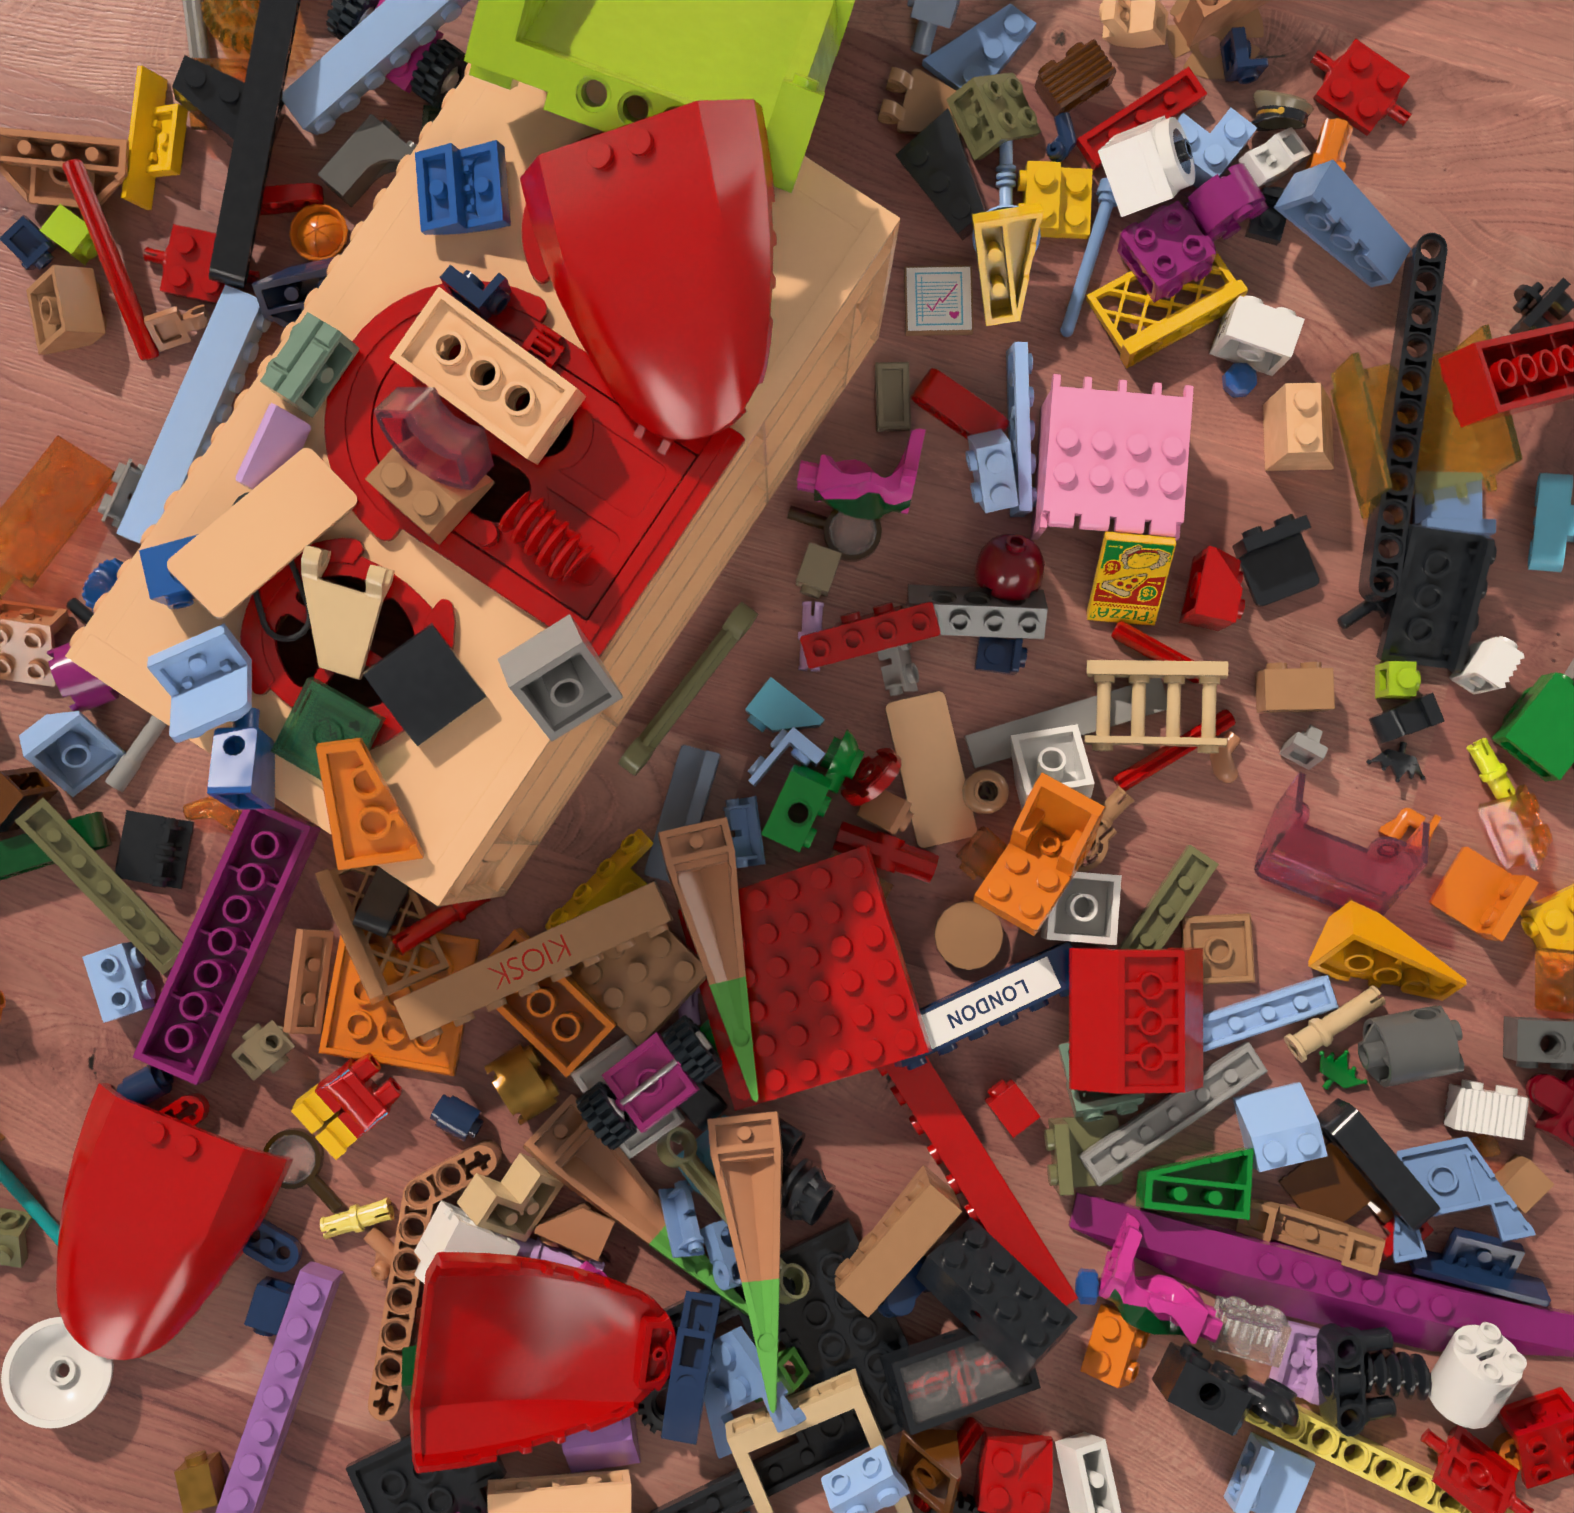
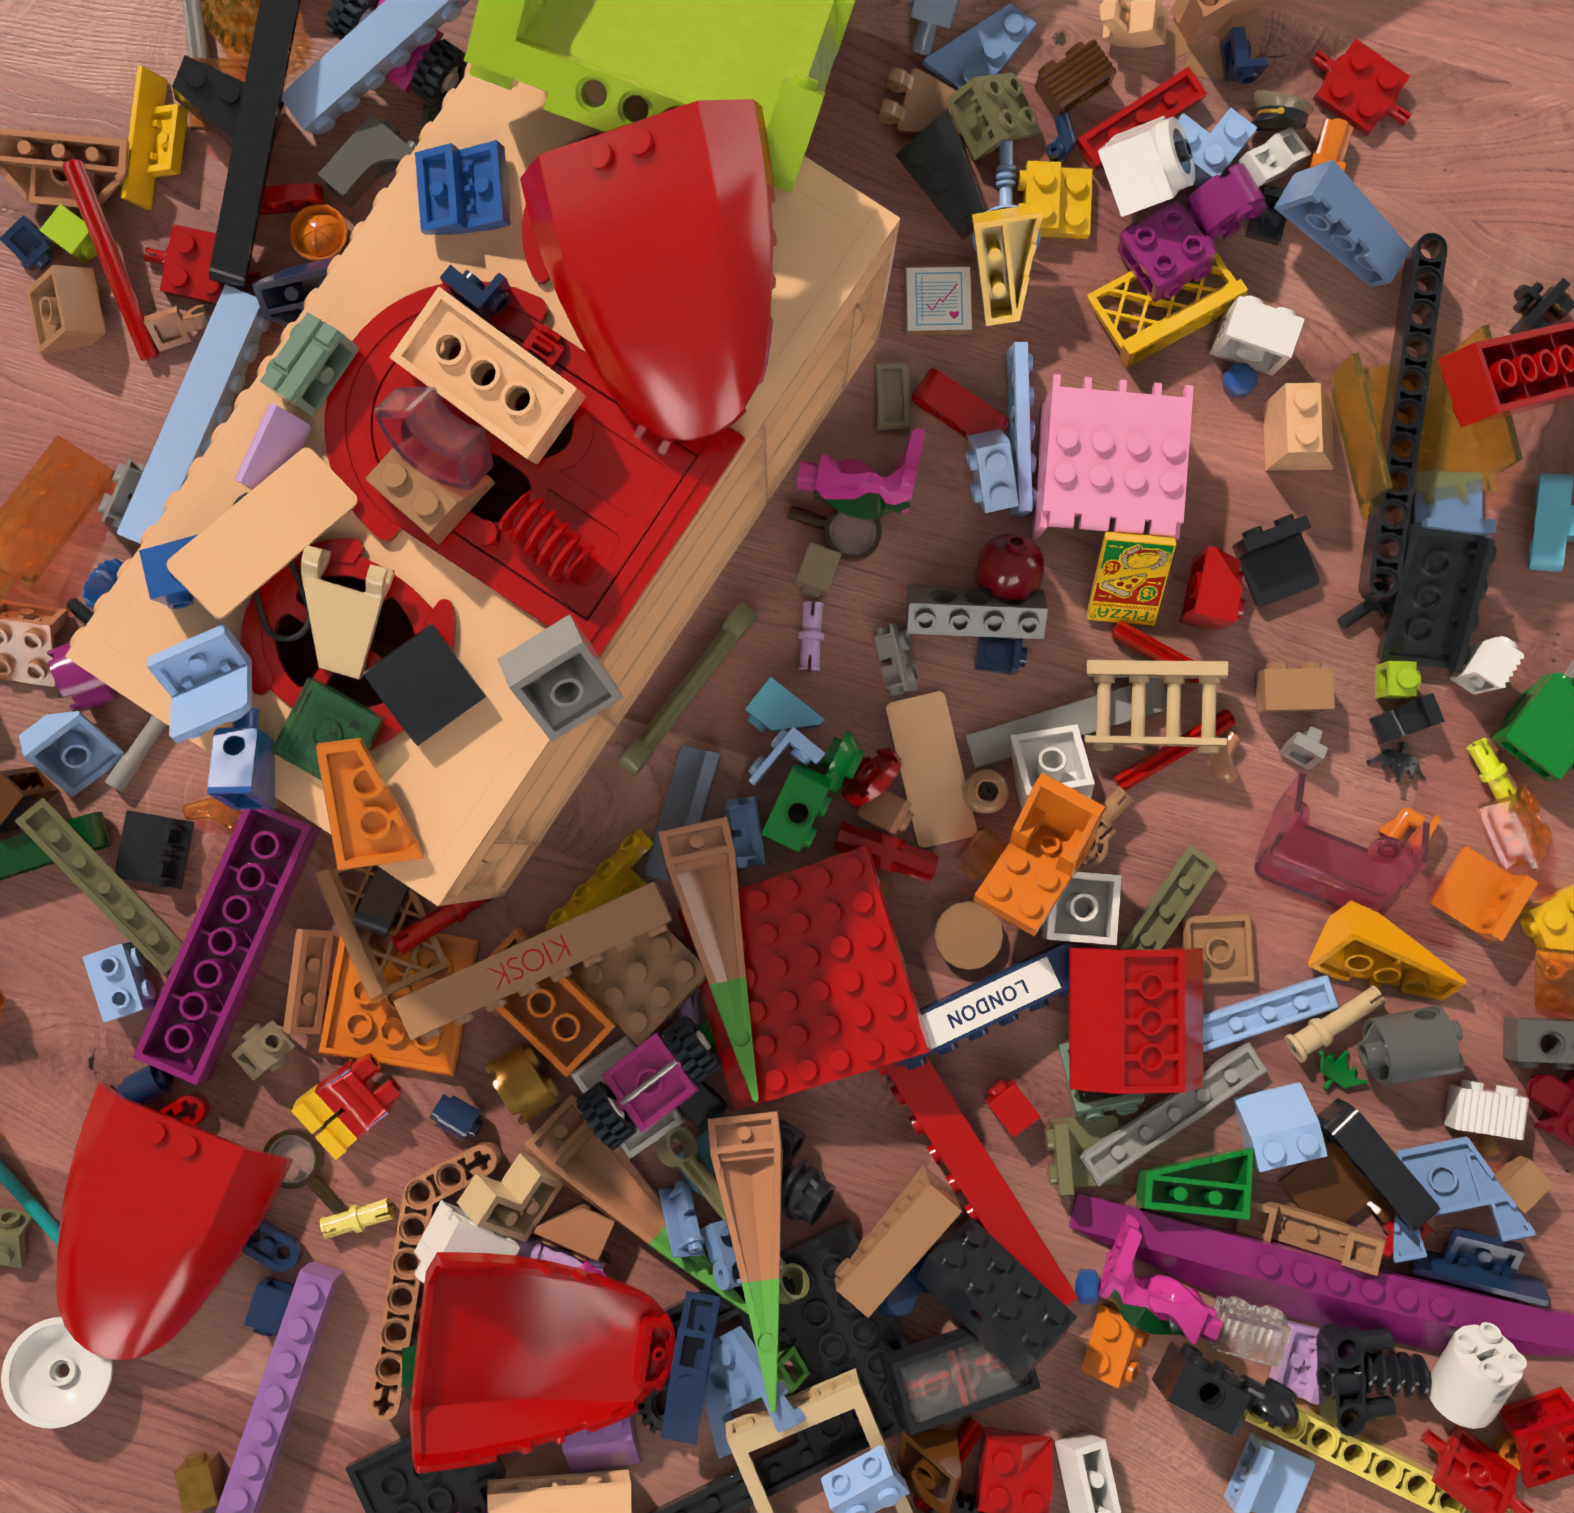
(384, 1253): nougat arm -> none
(870, 633): red bracket -> none
(1107, 202): medium blue piece -> none

